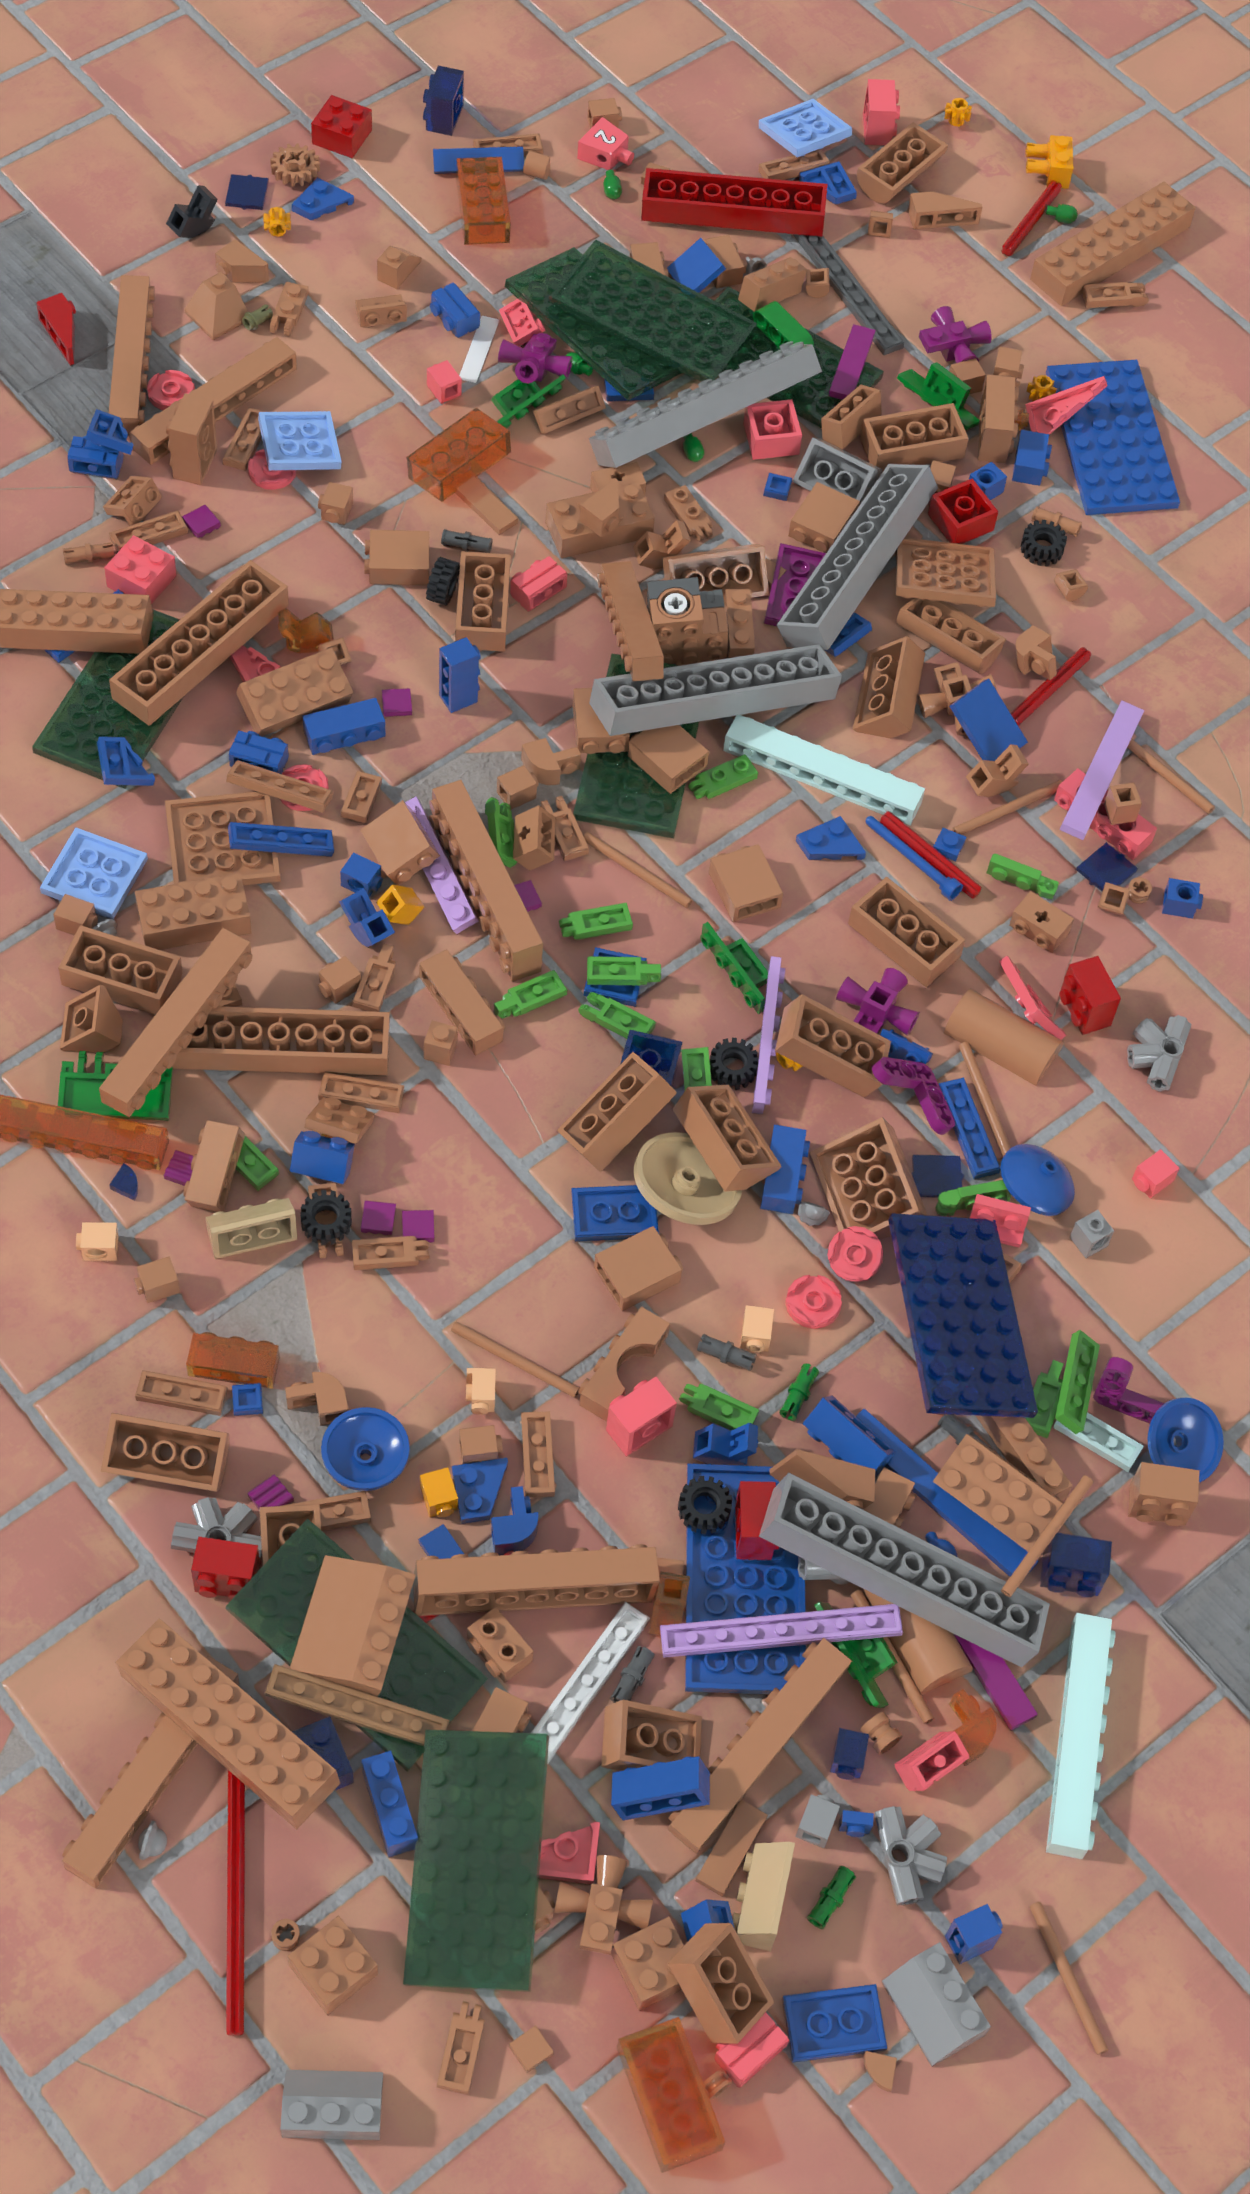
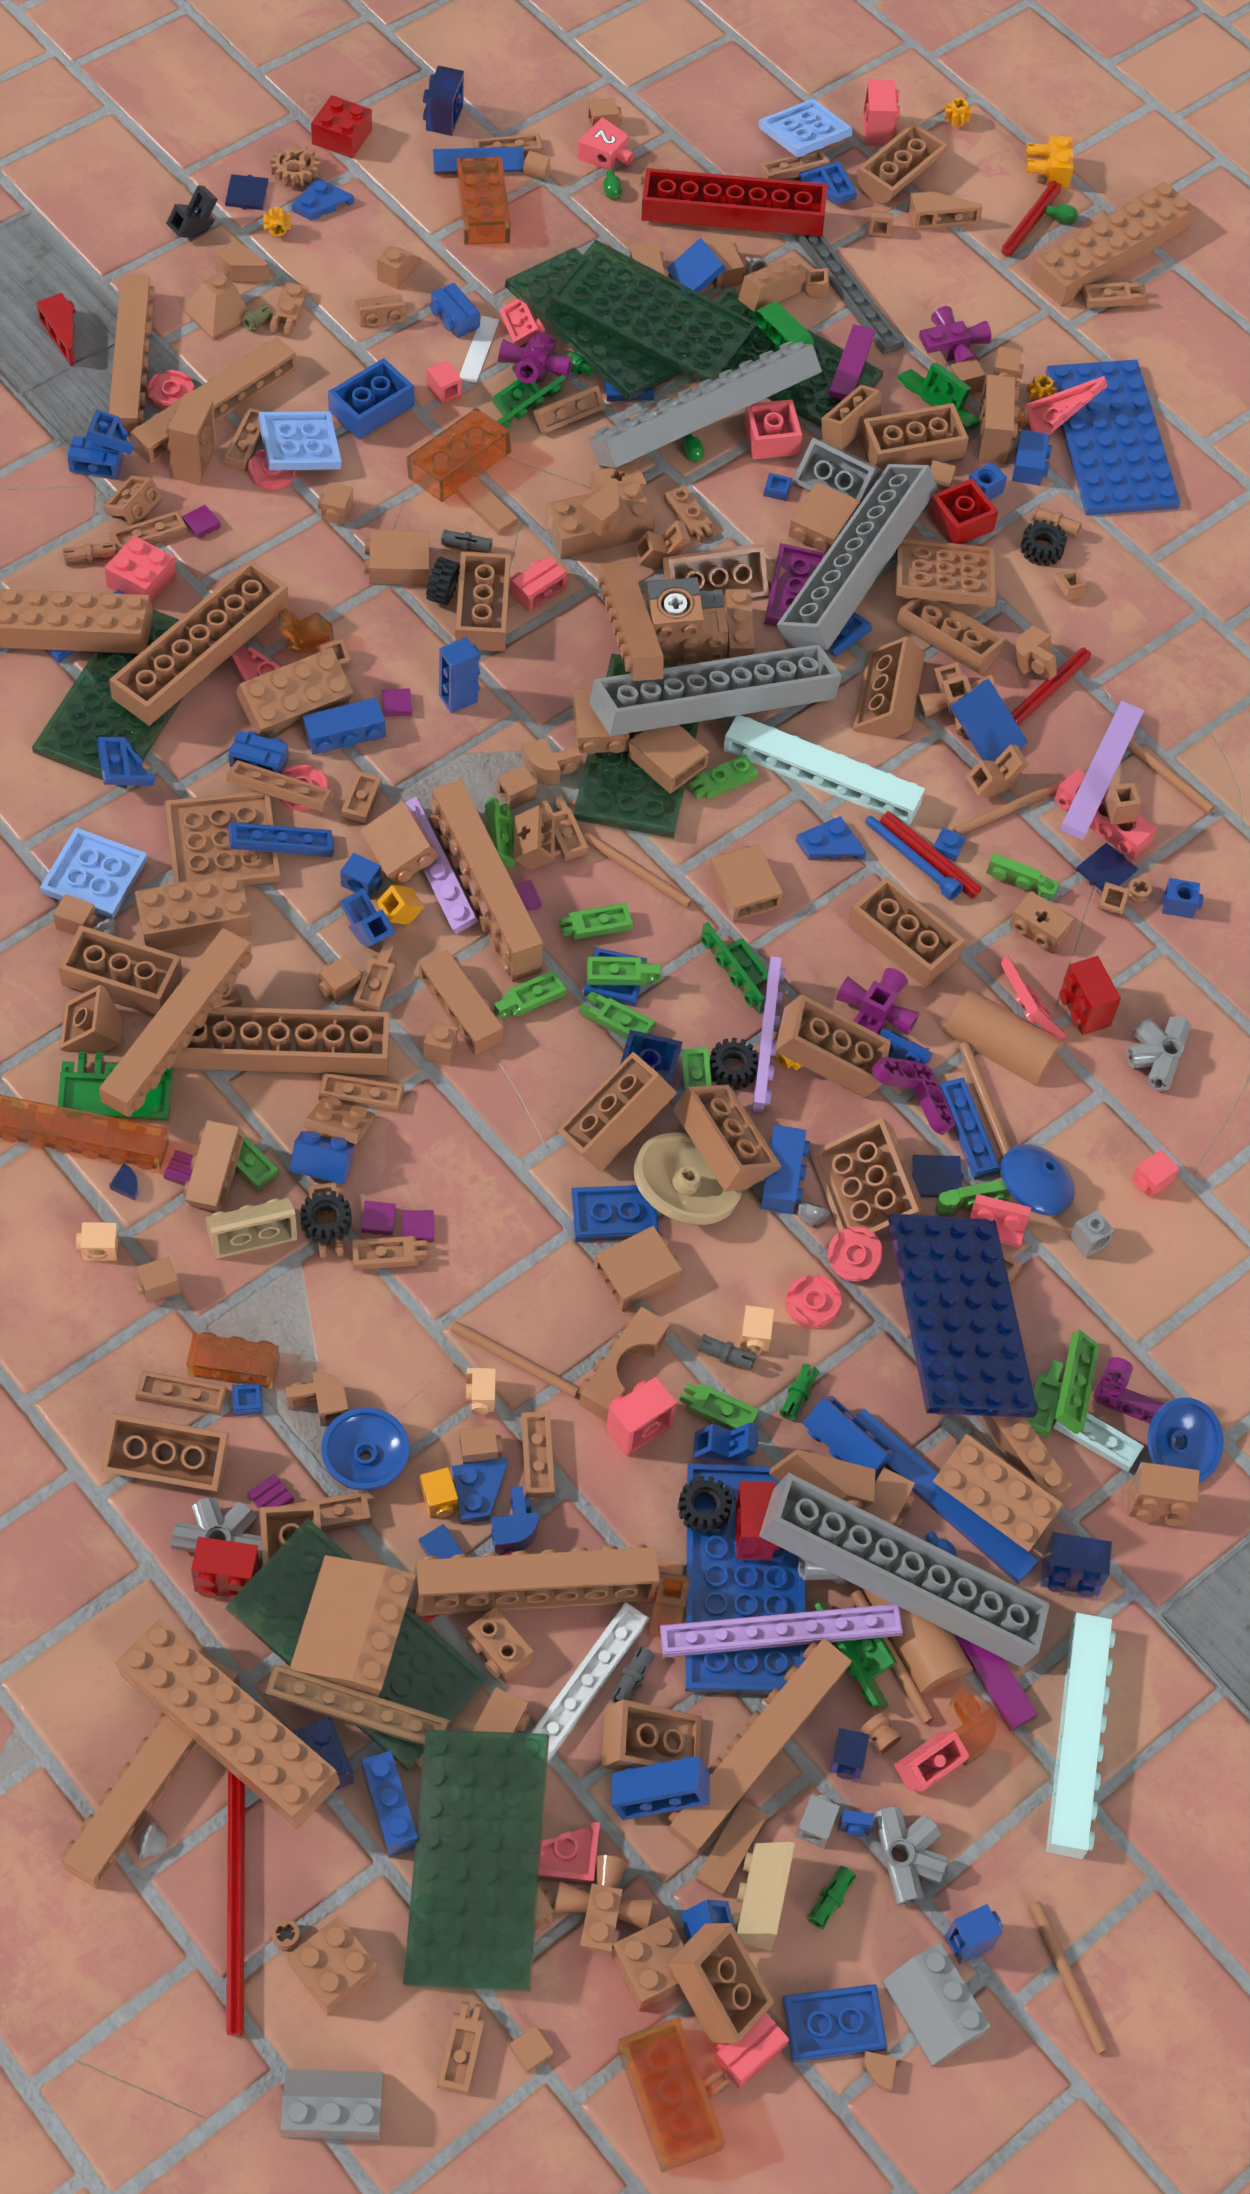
(371, 398): none -> blue brick
(1047, 1536): nougat piece -> none

